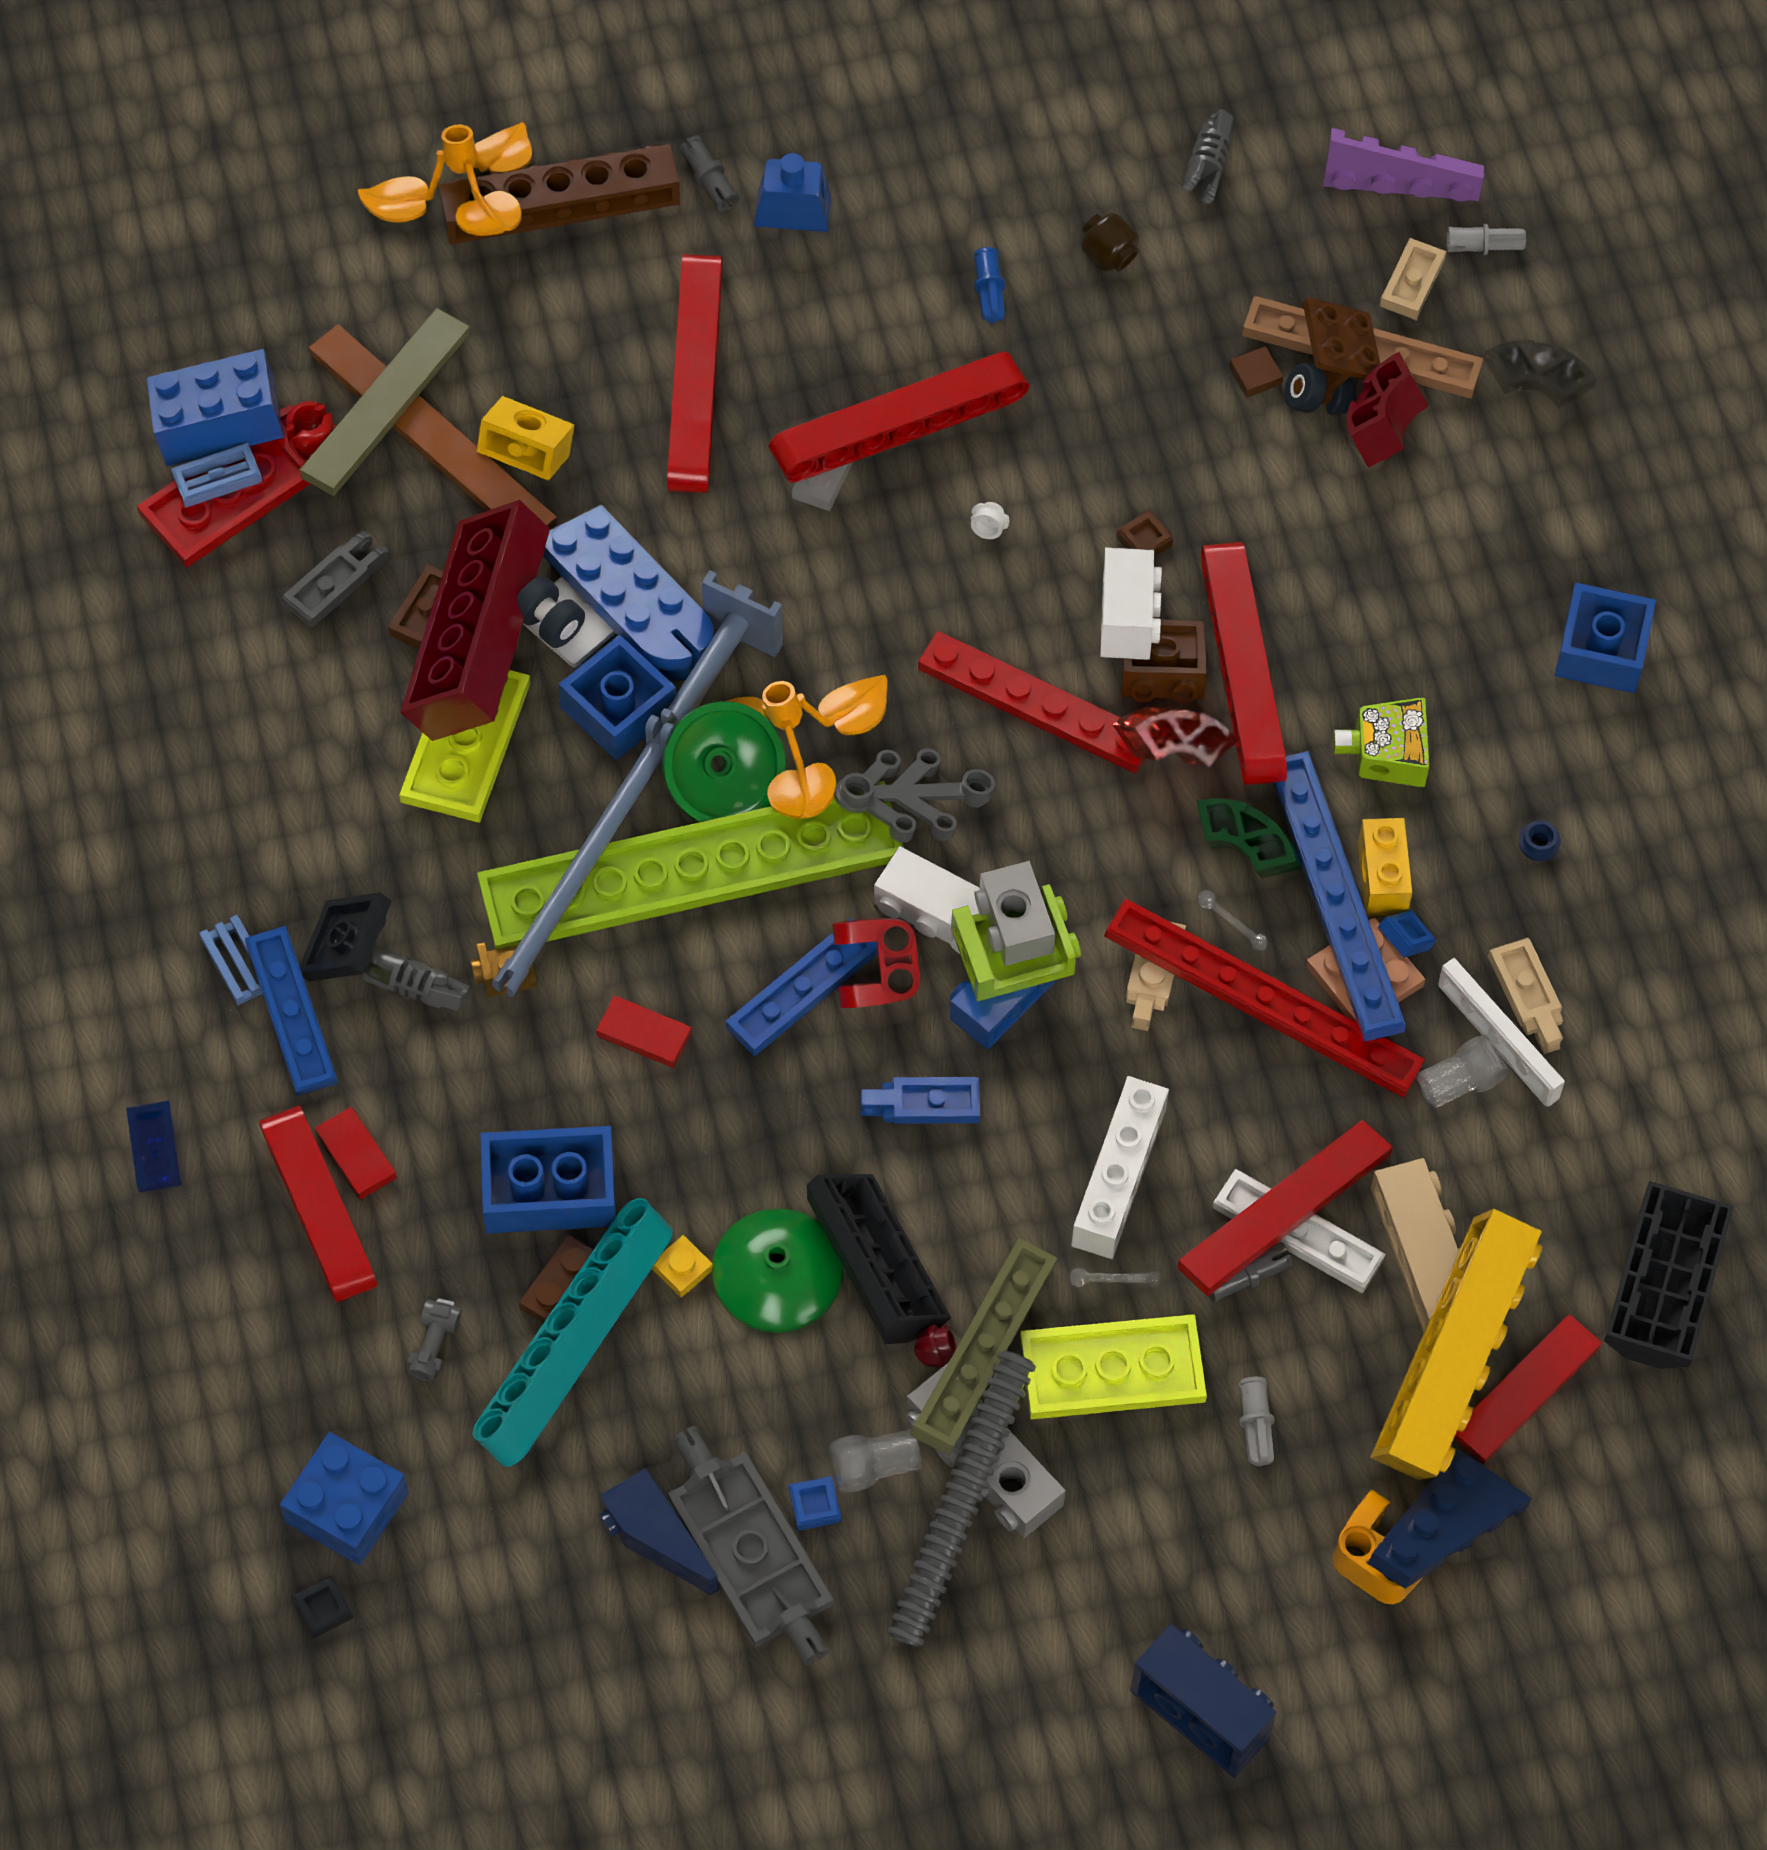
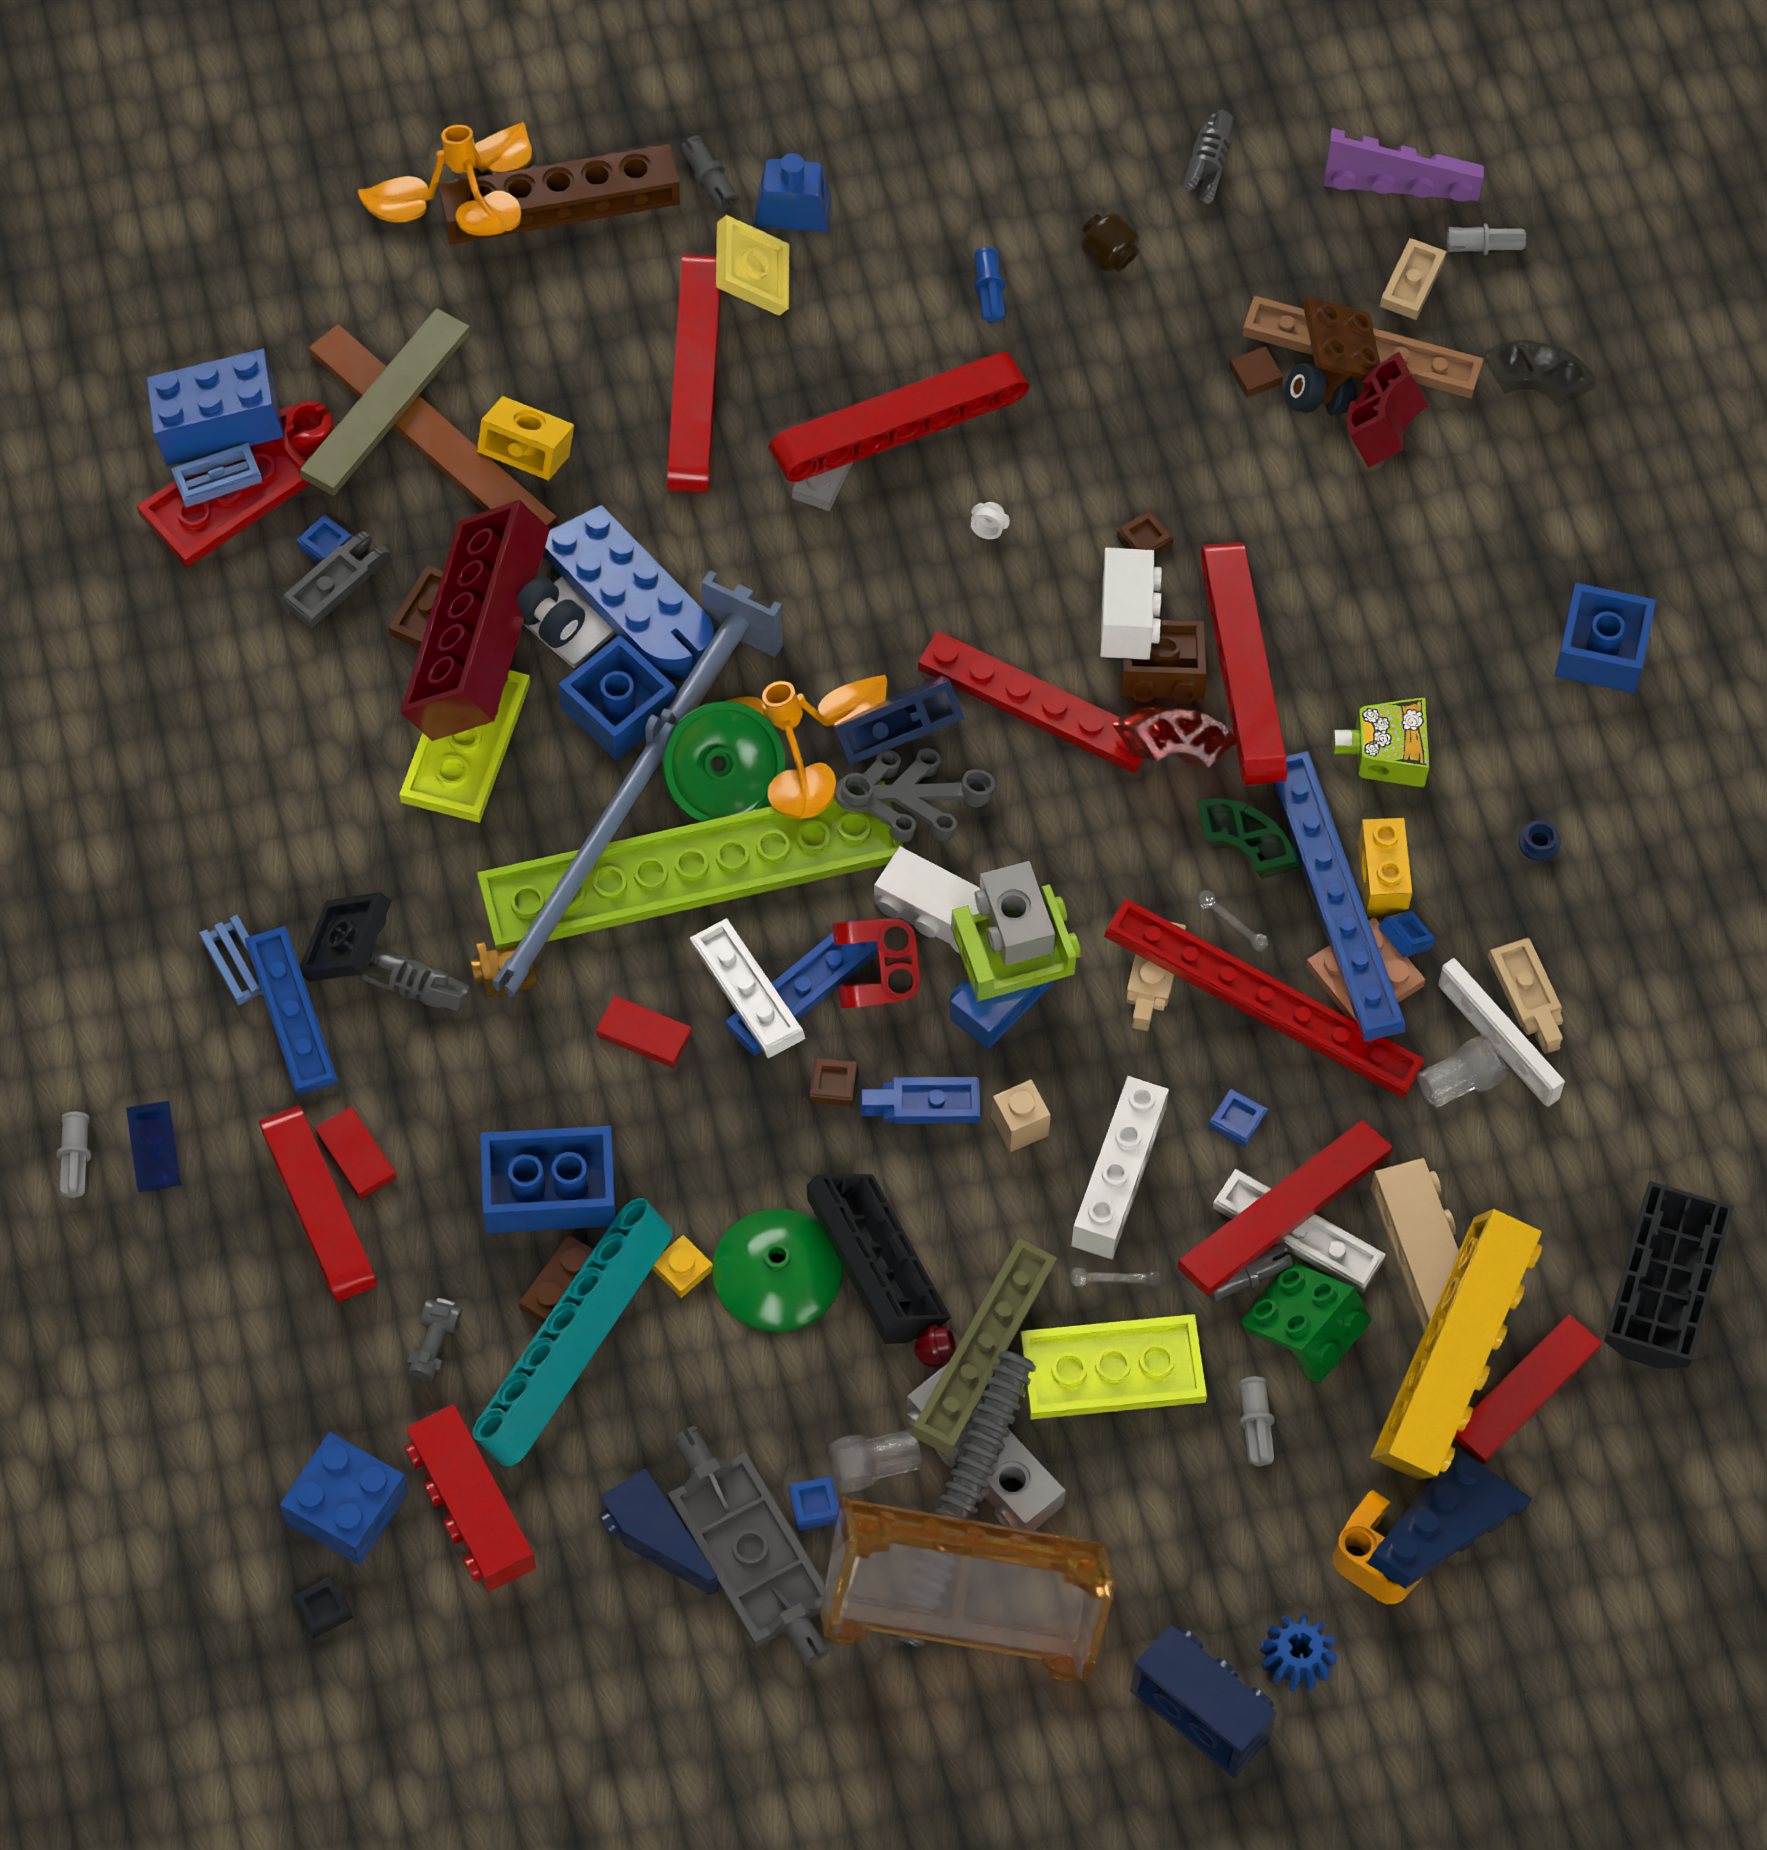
(73, 1154): none -> light grey axle
(322, 538): none -> blue tile
(470, 1498): none -> red brick
(747, 988): none -> white tile
(752, 265): none -> light yellow plate
(833, 1082): none -> reddish brown tile
(899, 720): none -> dark blue slope
(967, 1586): none -> windscreen
(1020, 1115): none -> tan brick
(1238, 1118): none -> blue tile
(1300, 1669): none -> blue gear
(1310, 1317): none -> green bracket

